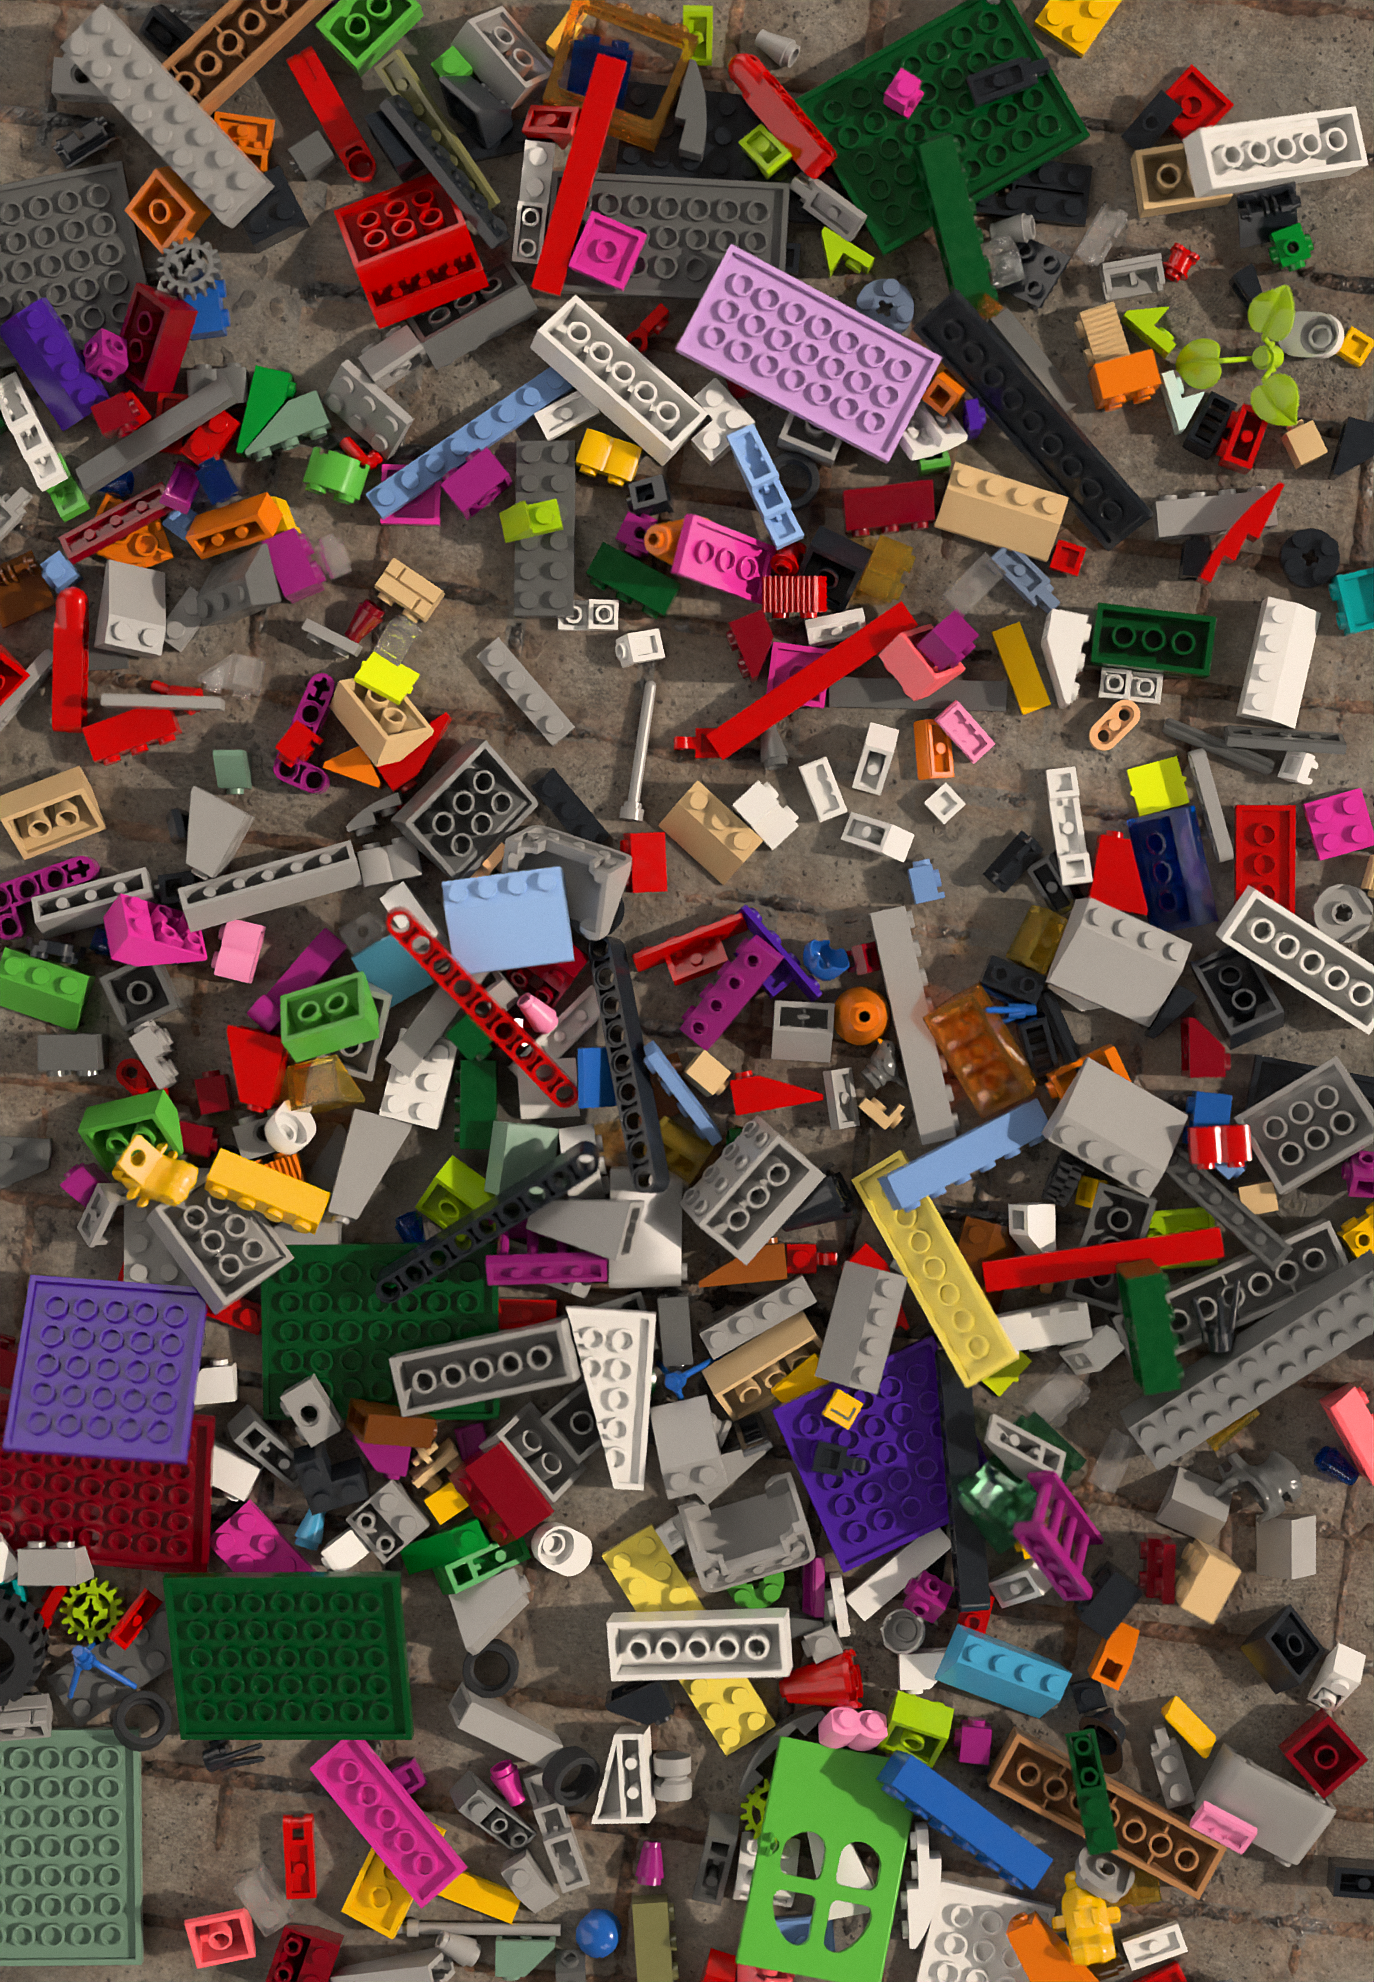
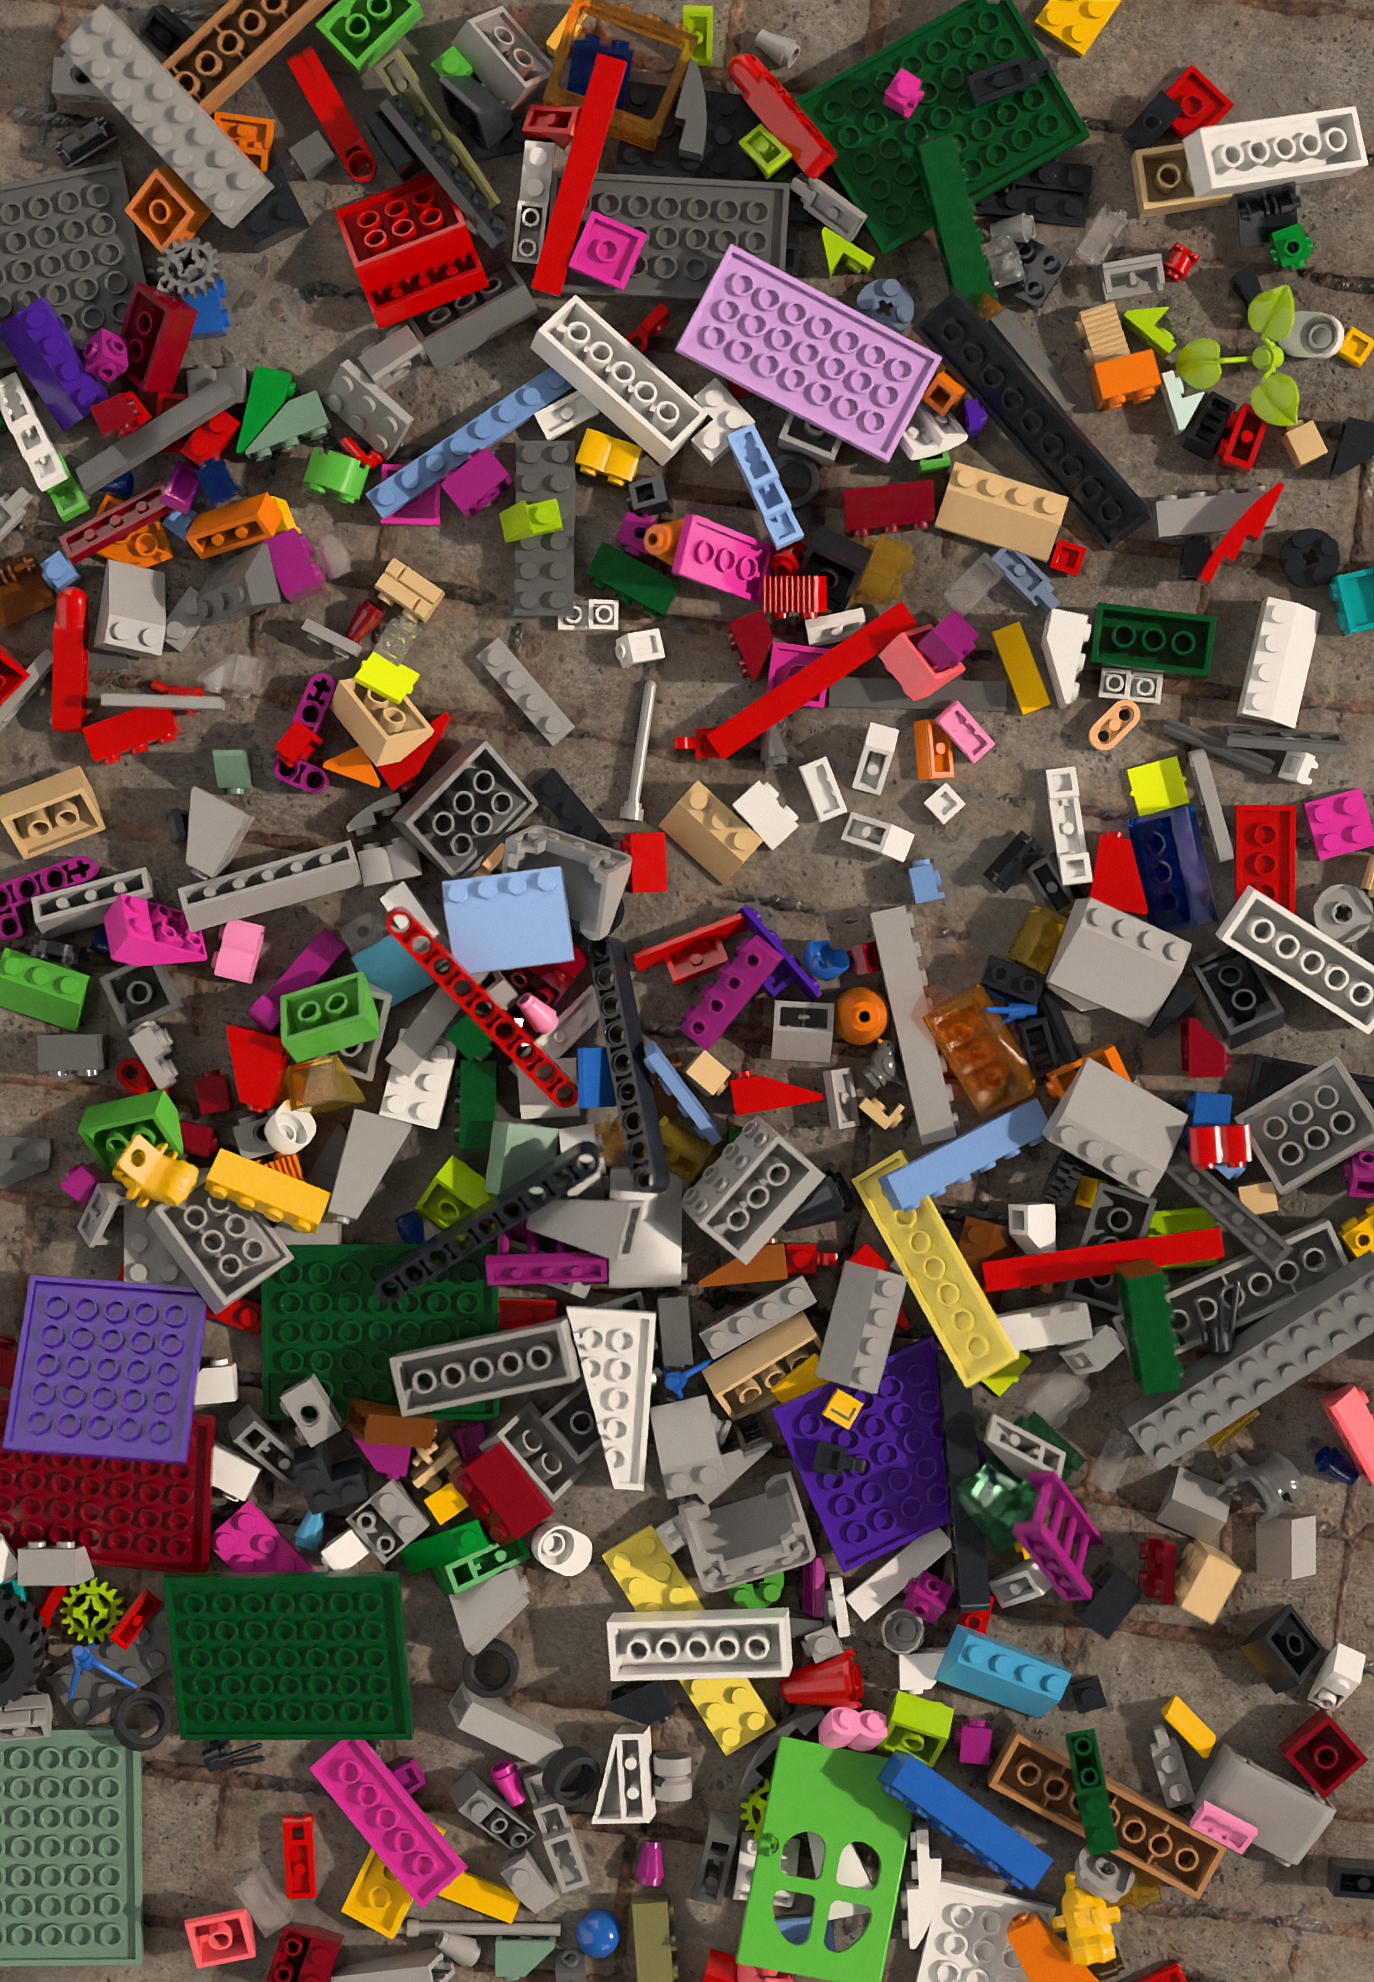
(164, 887): black brick -> none
(1110, 1738): black piece -> none
(1114, 1656): orange slope -> none
(1154, 1945): white plate -> none

